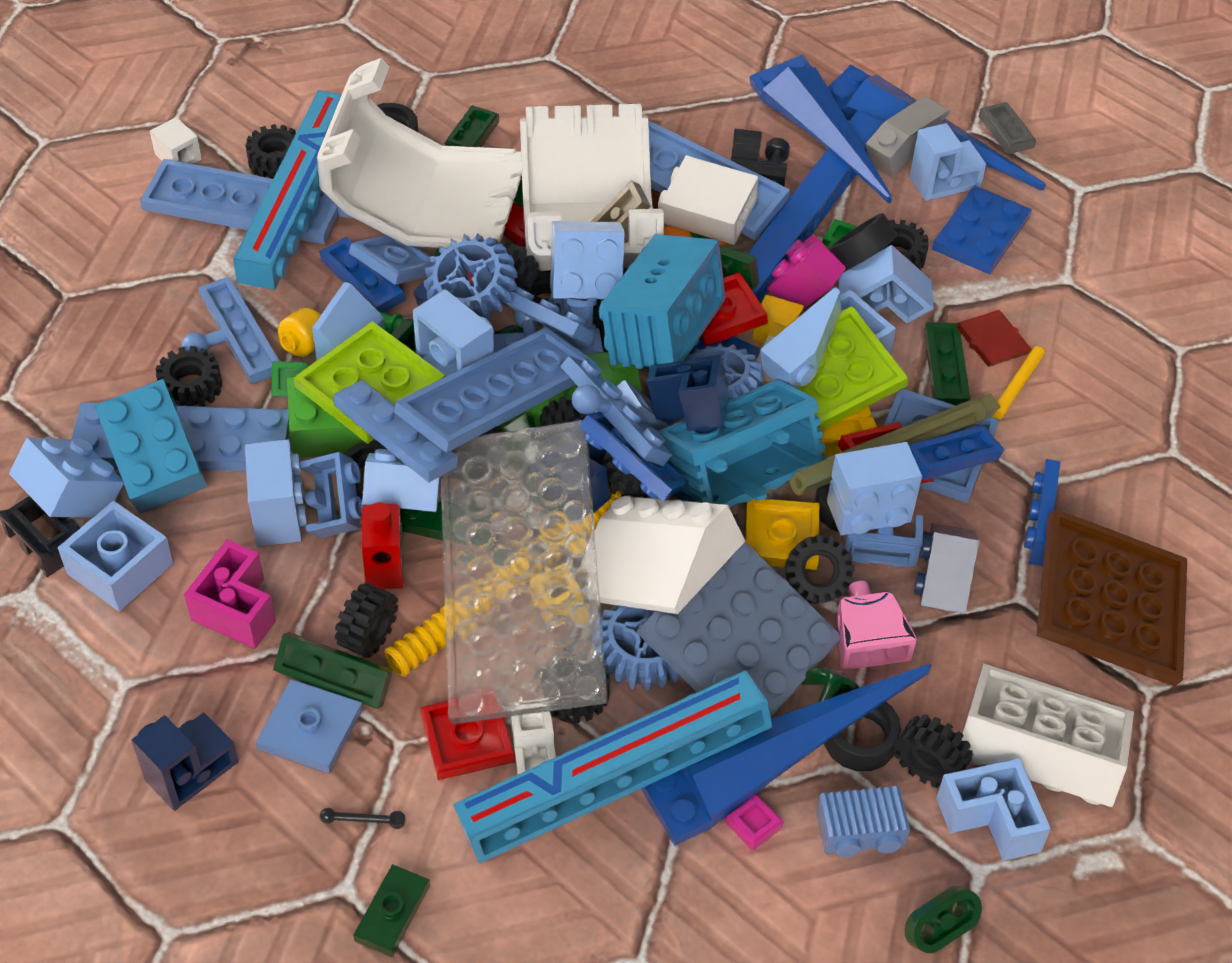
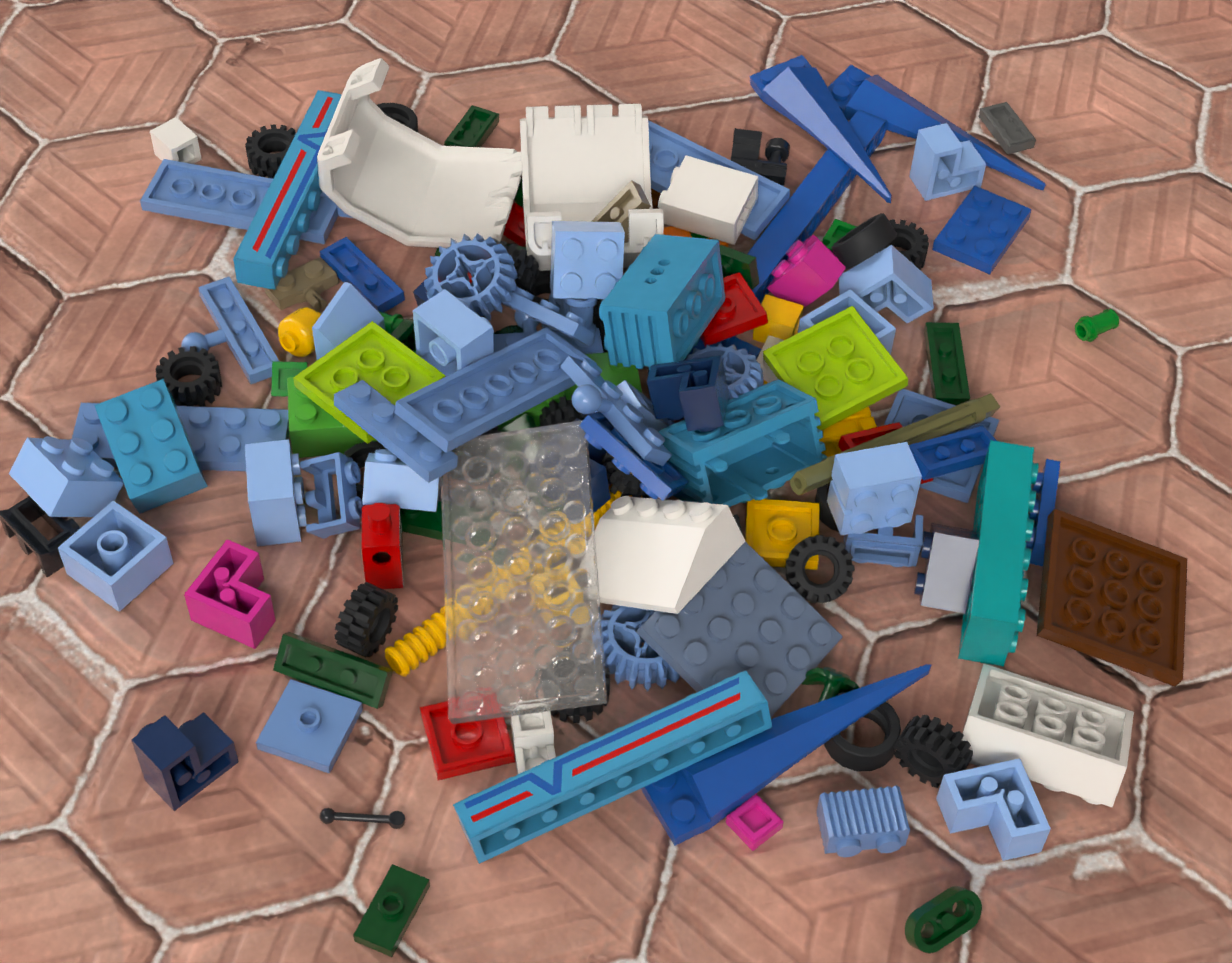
(304, 285): none -> dark tan plate
(391, 258): medium blue plate -> none
(800, 347): light blue slope -> none
(872, 629): bright pink torso -> none
(896, 138): light grey slope -> none
(993, 338): clear red piece -> none
(1002, 557): none -> teal brick
(1019, 381): yellow bar -> none
(1090, 327): none -> green pin

